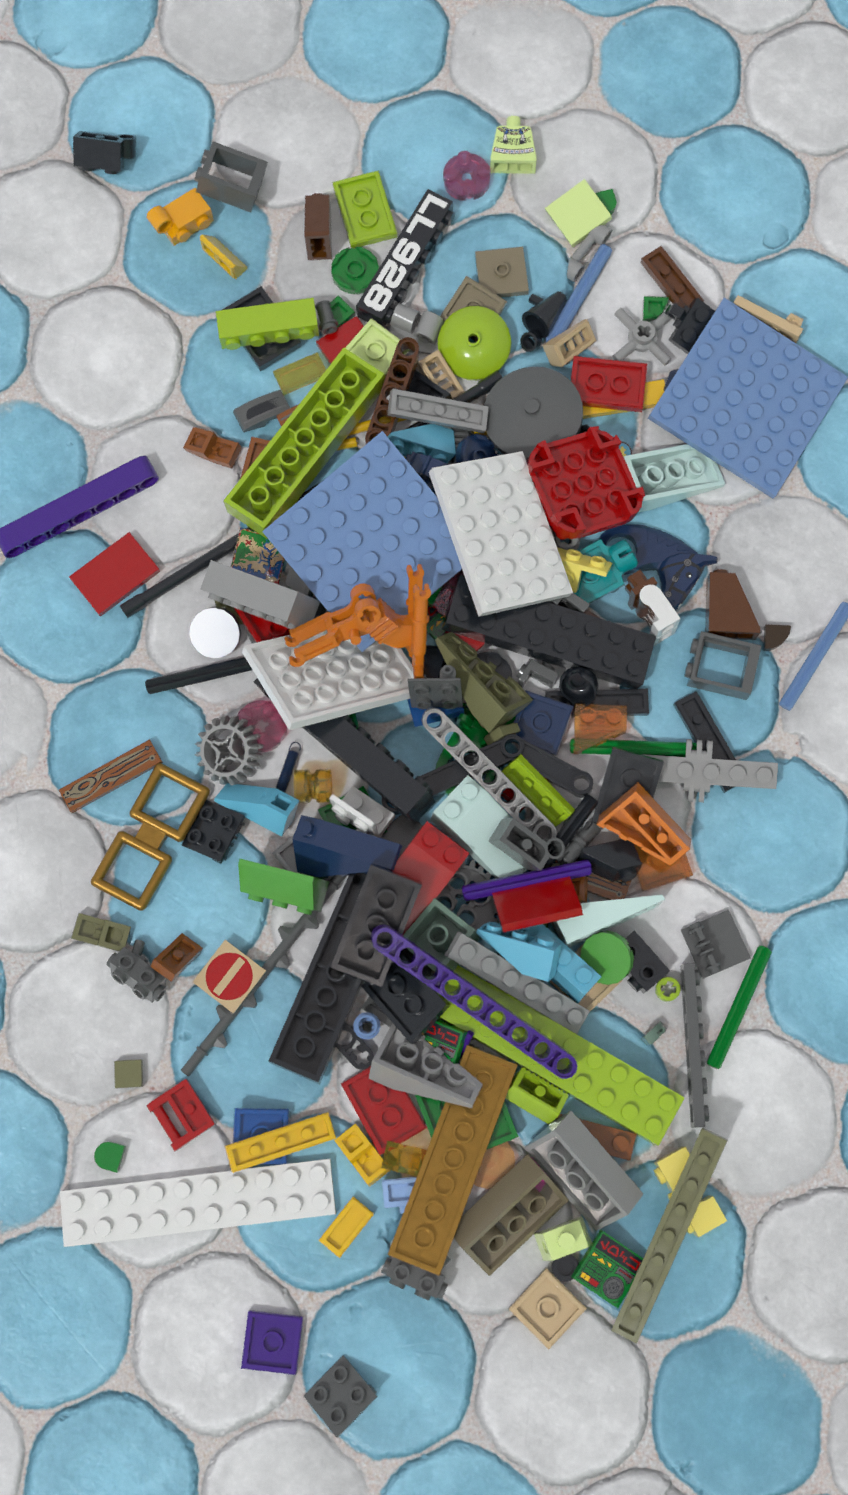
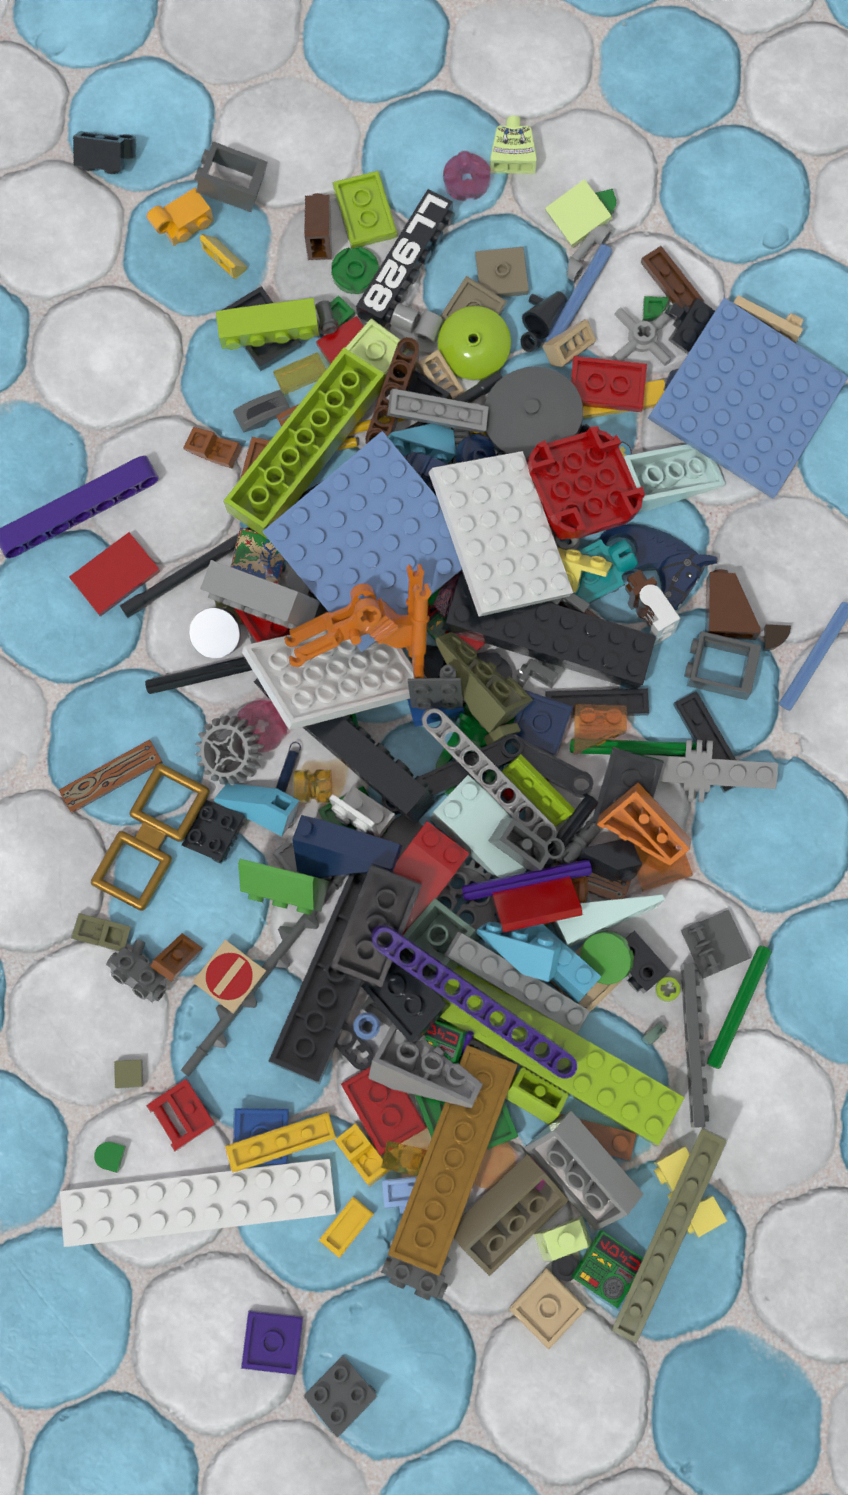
(579, 685): black hair -> none

